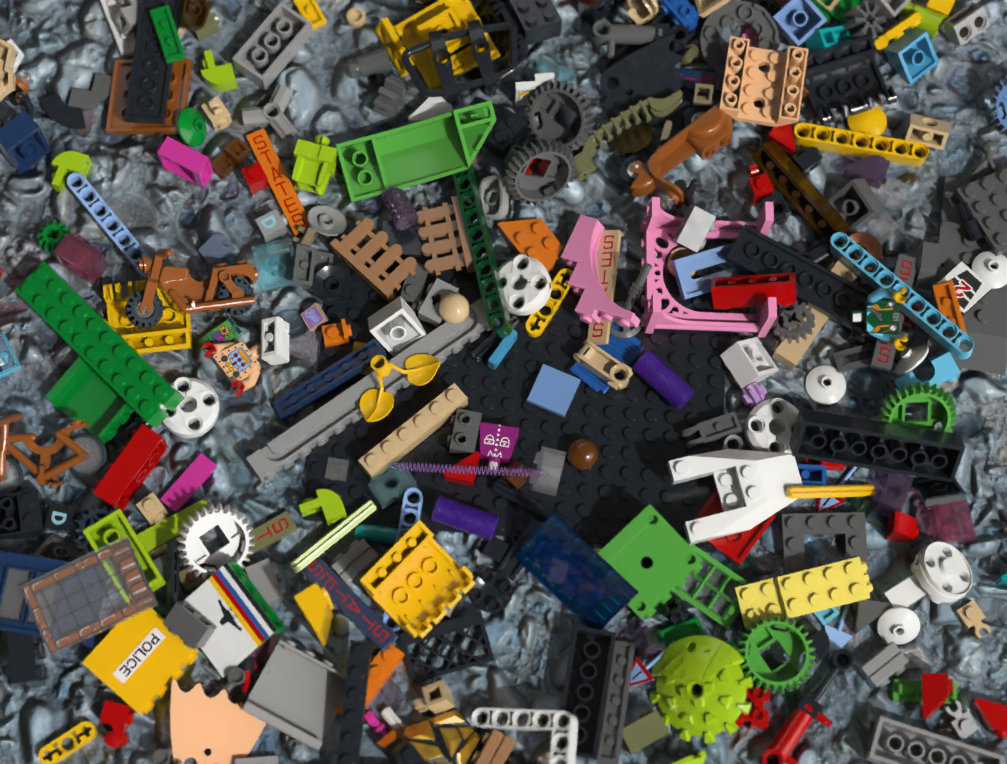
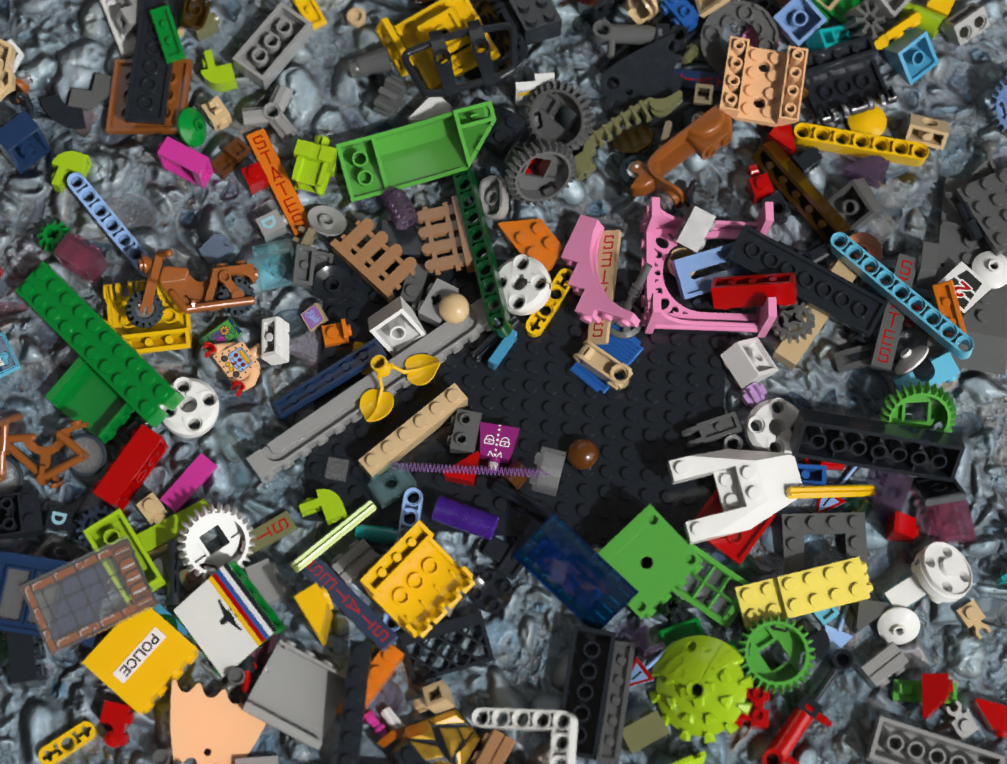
(189, 625): dark grey brick -> none
(553, 390): medium blue tile -> none
(561, 72): clear light blue tile -> none
(663, 379): dark purple piece -> none
(821, 393): white dish -> none
(881, 315): torso -> none

